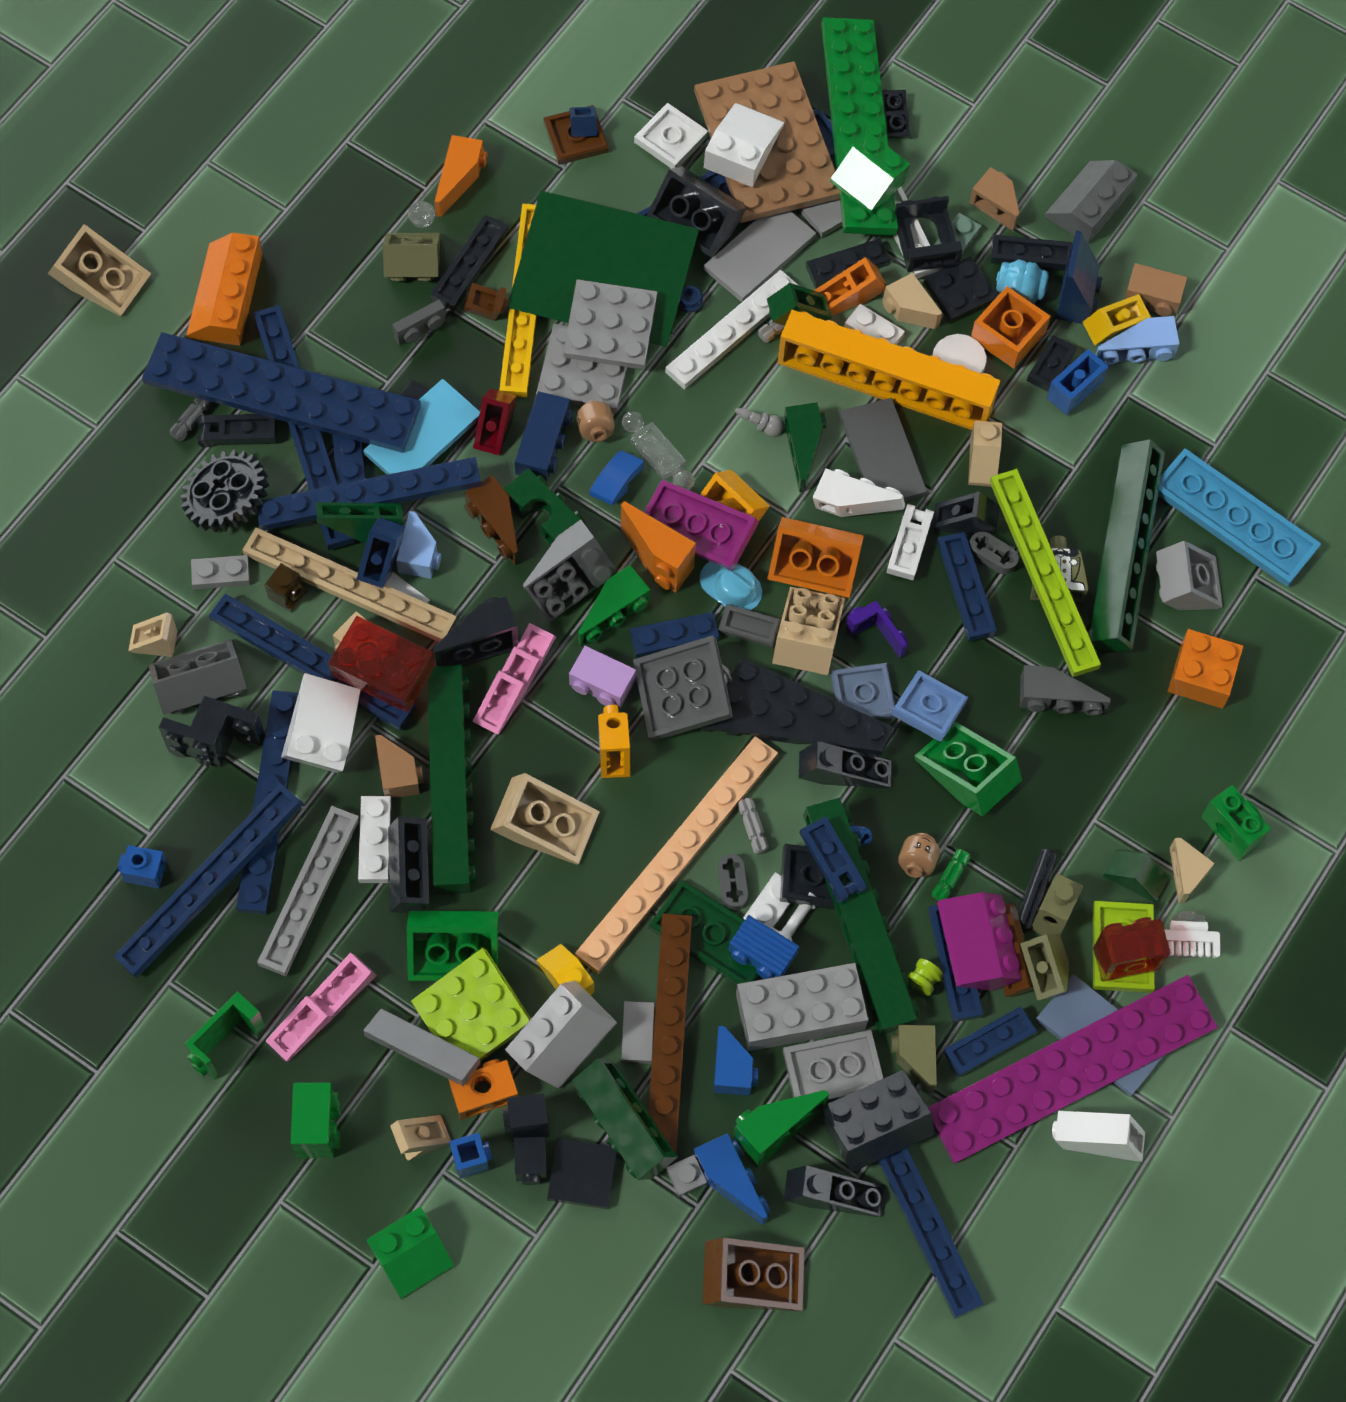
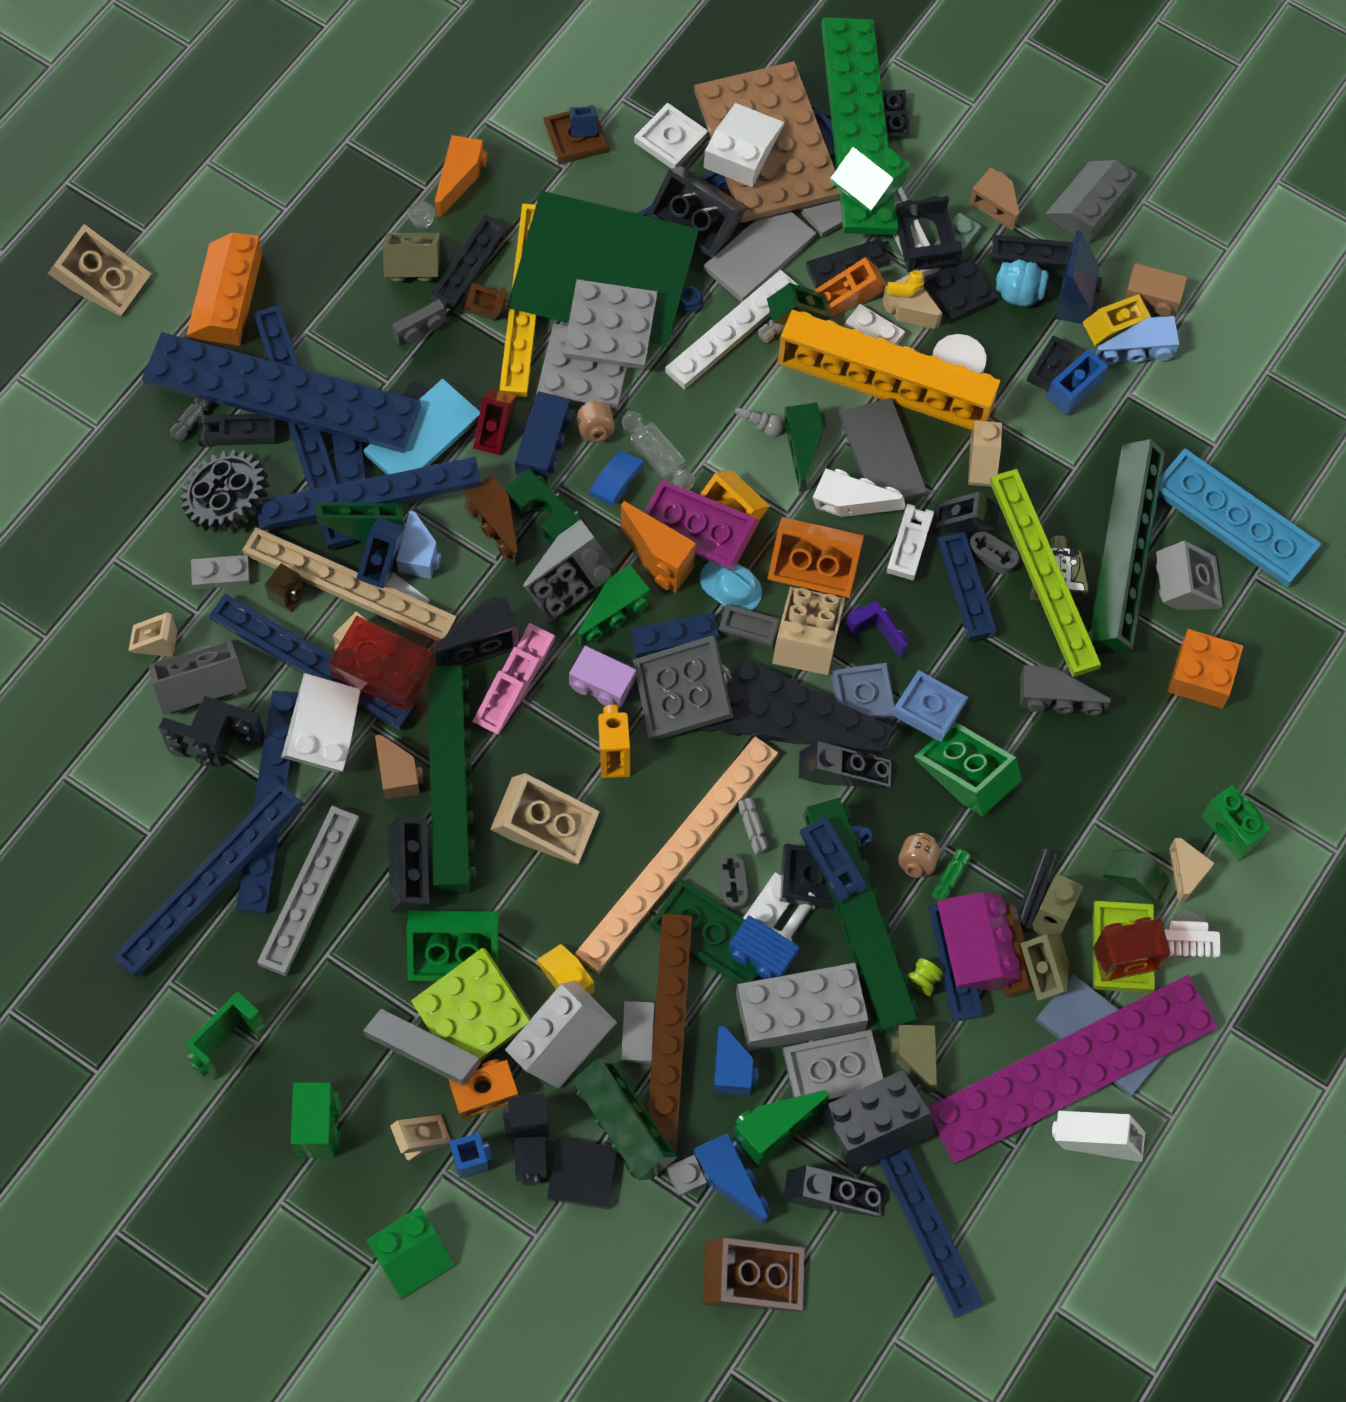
(142, 866): blue brick -> none
(321, 1007): bright pink slope -> none
(373, 844): white plate -> none
(907, 288): none -> yellow arm
(989, 1041): dark blue plate -> none
(1010, 327): orange brick -> none

